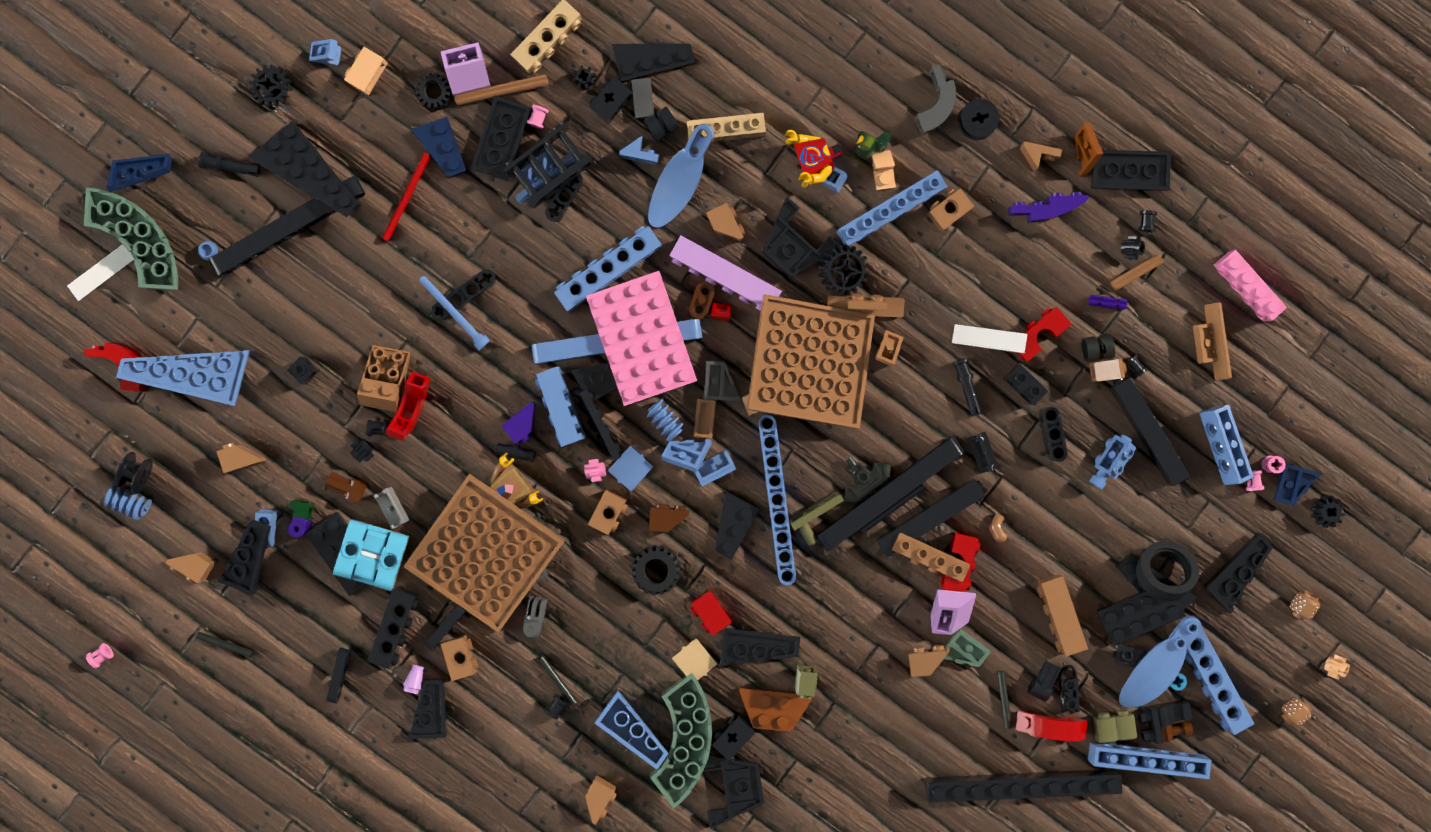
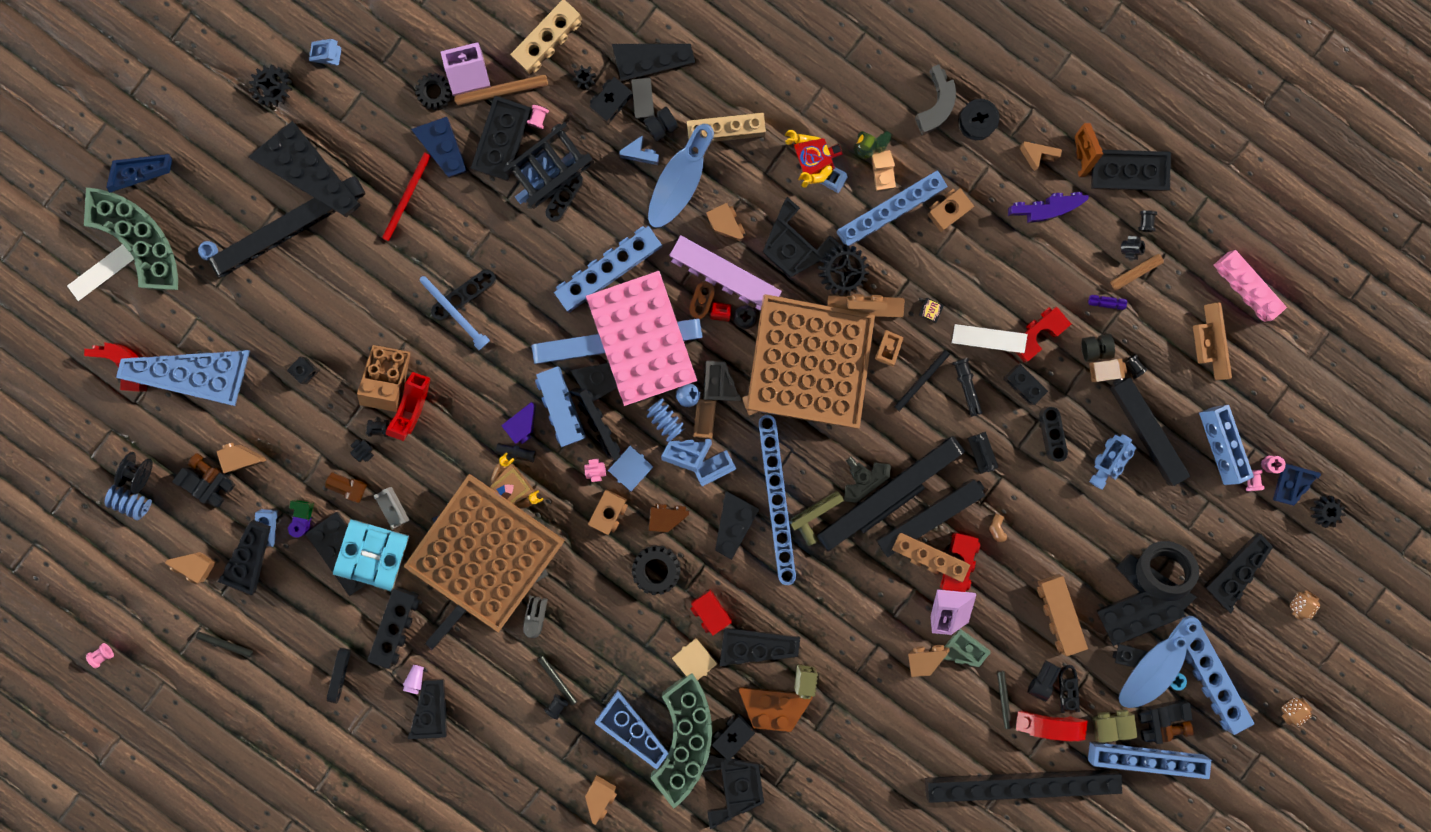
(206, 486): none -> black hips
(220, 163): black pin -> none
(365, 70): light nougat brick -> none
(455, 667): medium nougat brick -> none
(688, 395): none -> medium blue piece
(739, 321): none -> black piece
(922, 380): none -> black bar
(931, 310): none -> tile
(1336, 667): light nougat gear -> none

